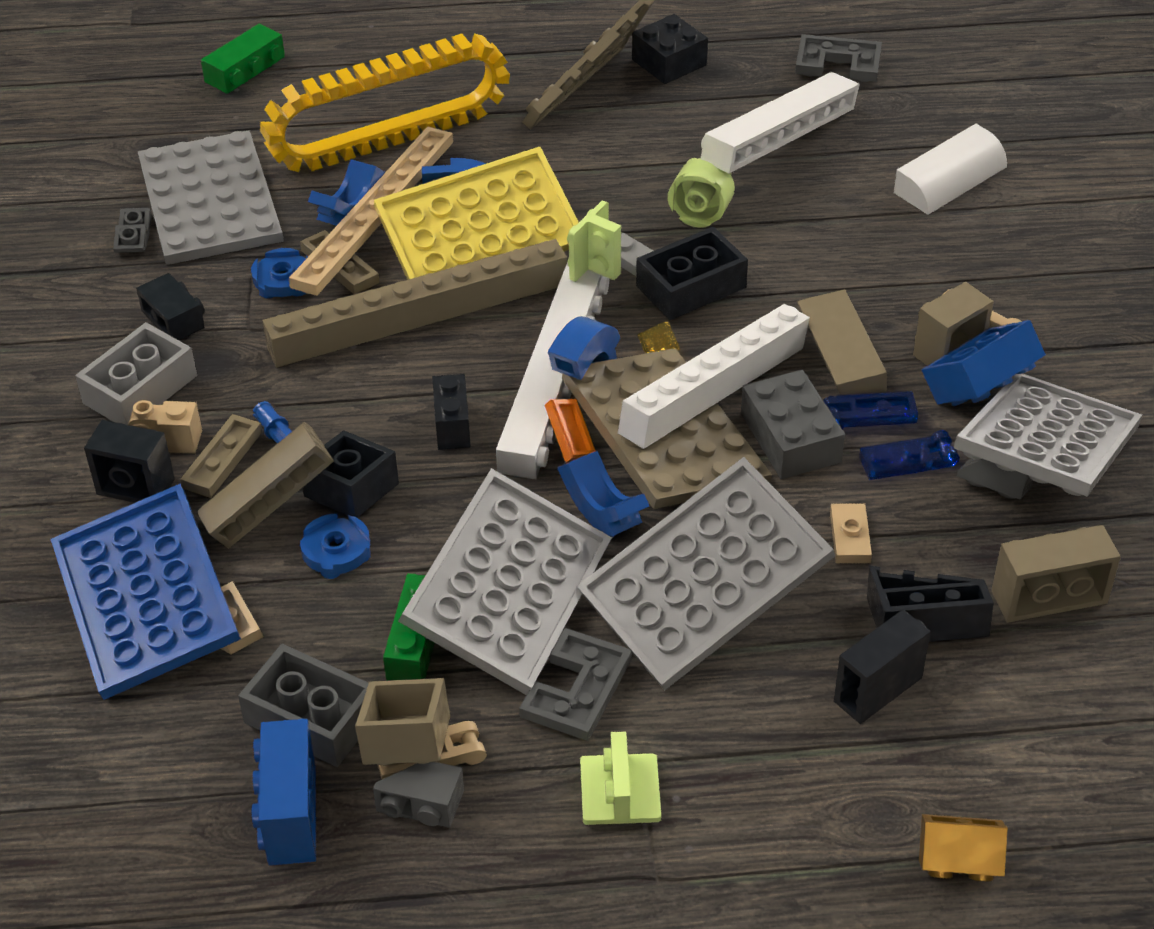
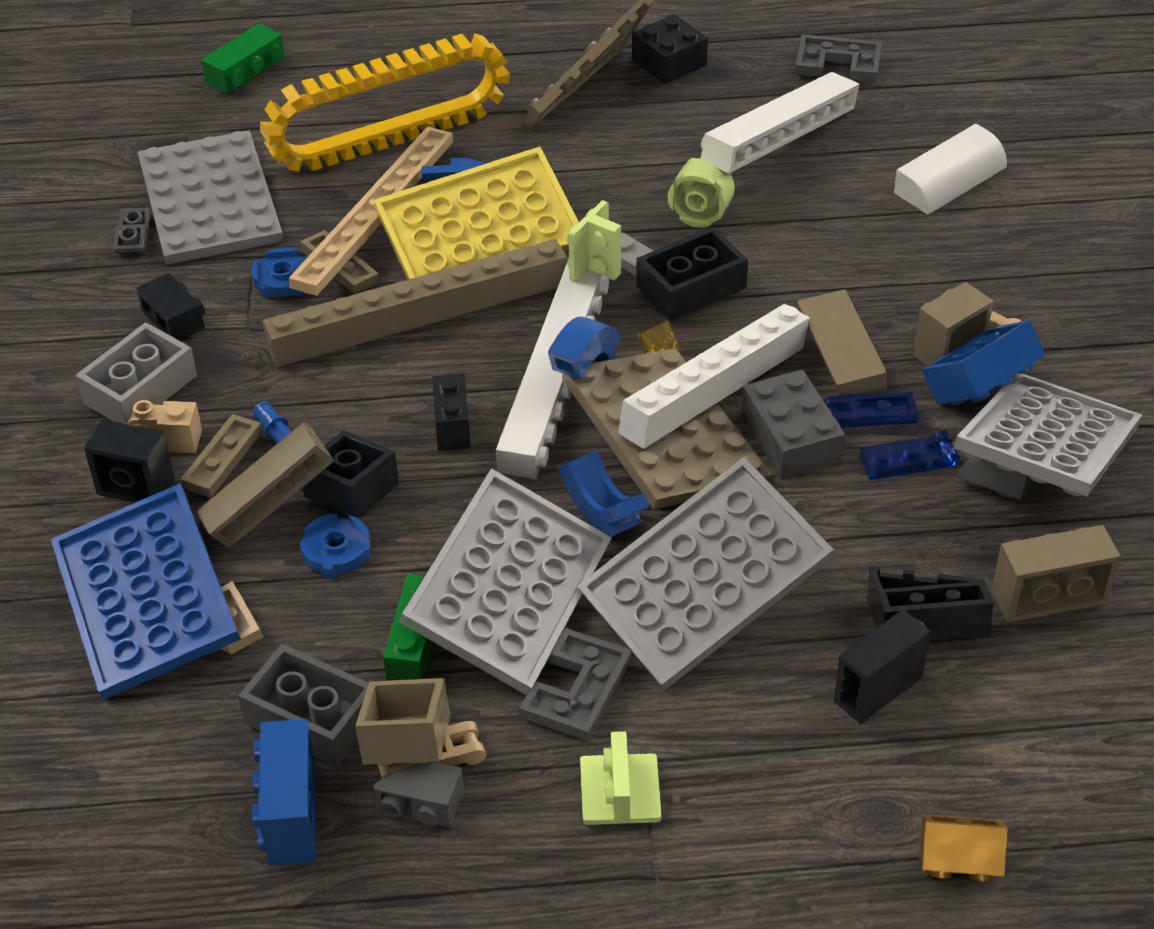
(357, 182): blue arch -> none
(569, 428): orange tile -> none
(850, 533): tan plate -> none

